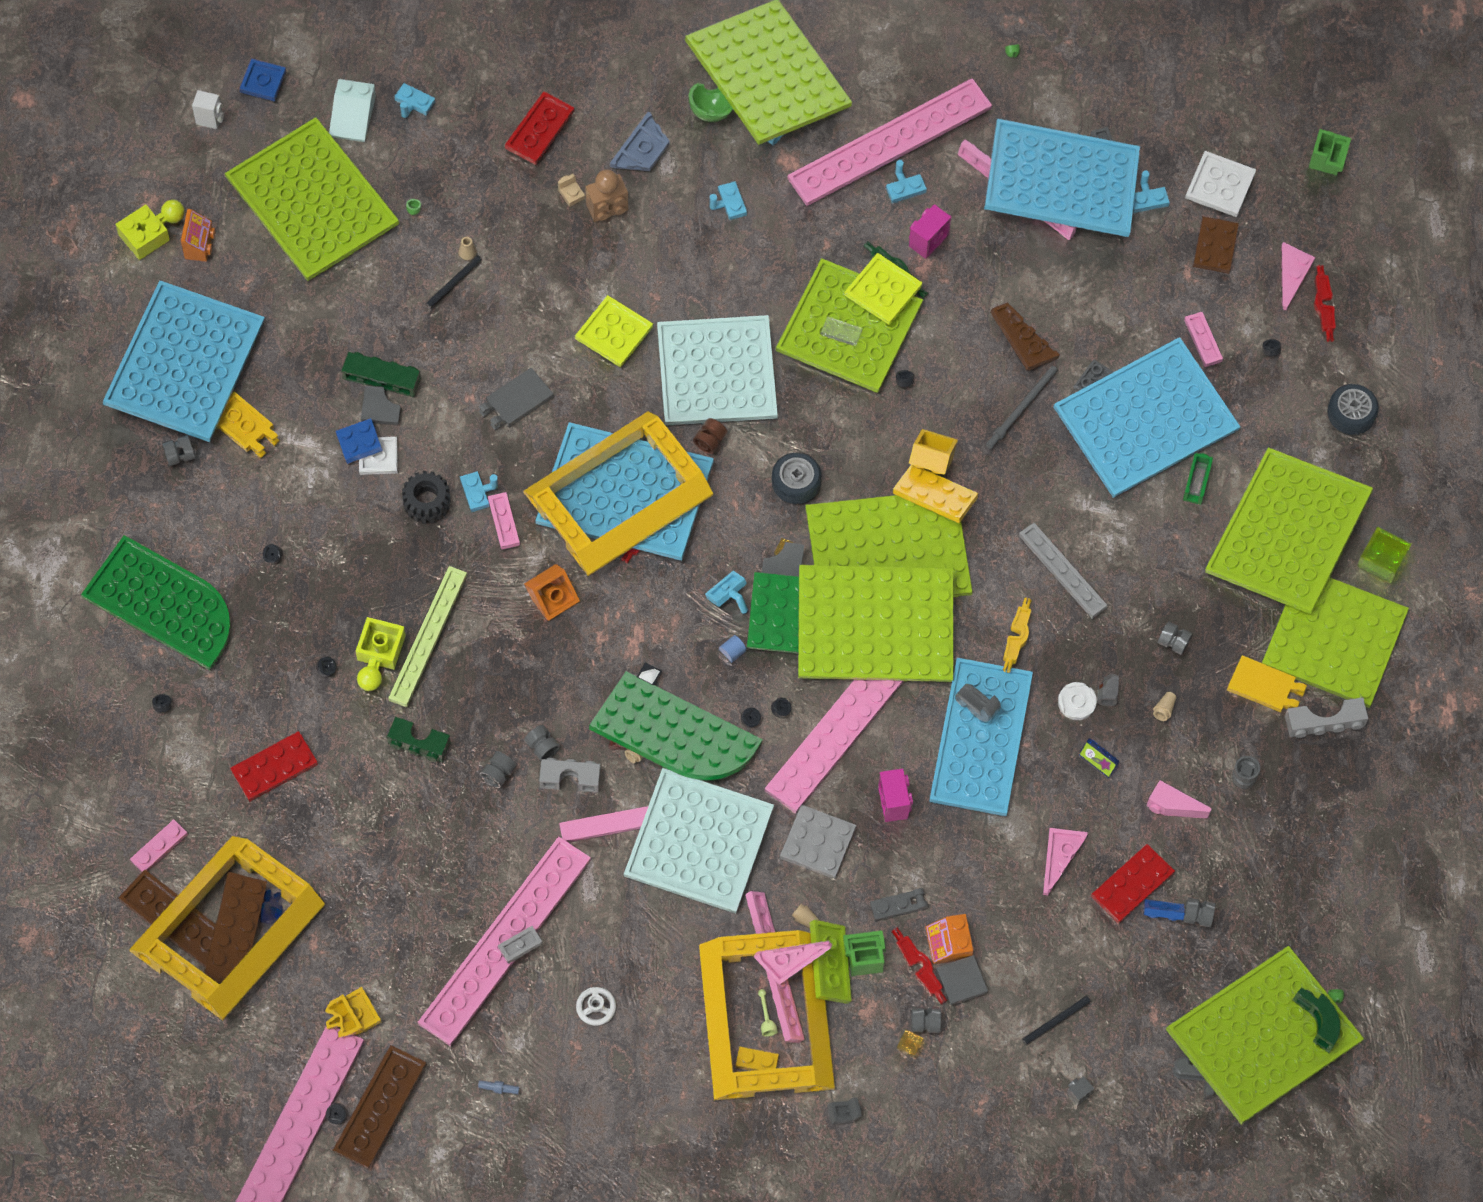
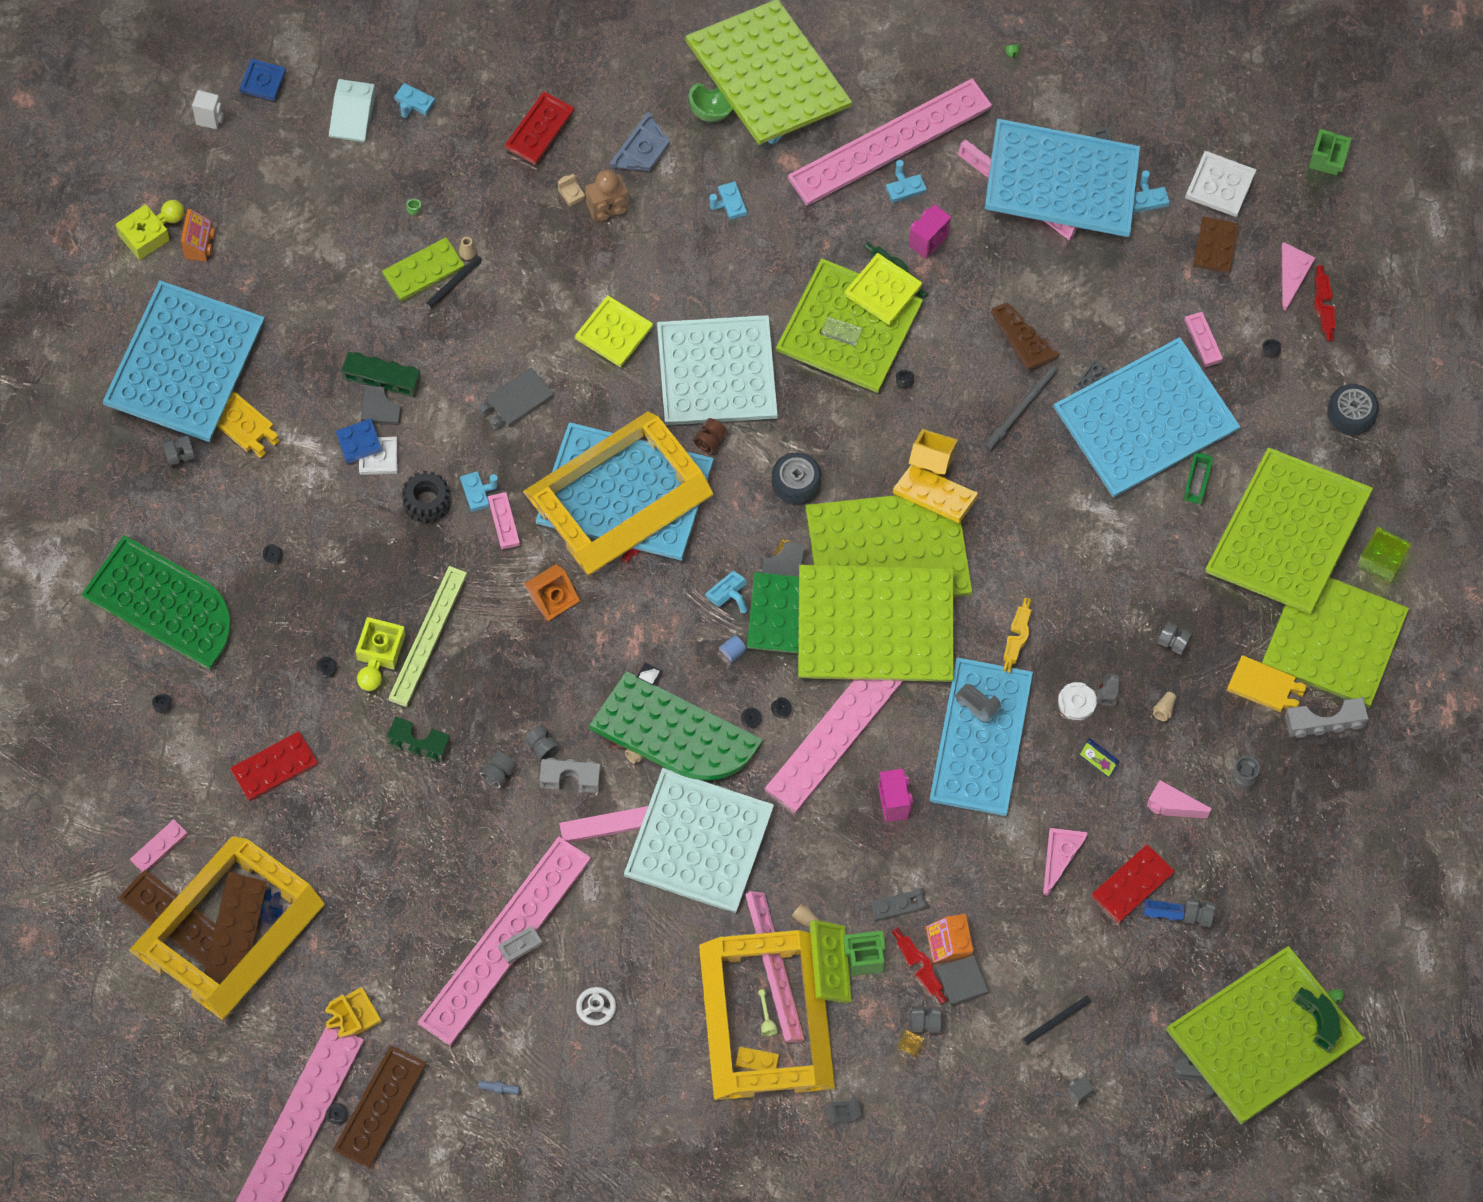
(312, 199): lime plate -> none
(423, 269): none -> lime plate
(786, 961): bright pink wing -> none
(818, 841): light grey plate -> none
(1063, 570): light grey plate -> none

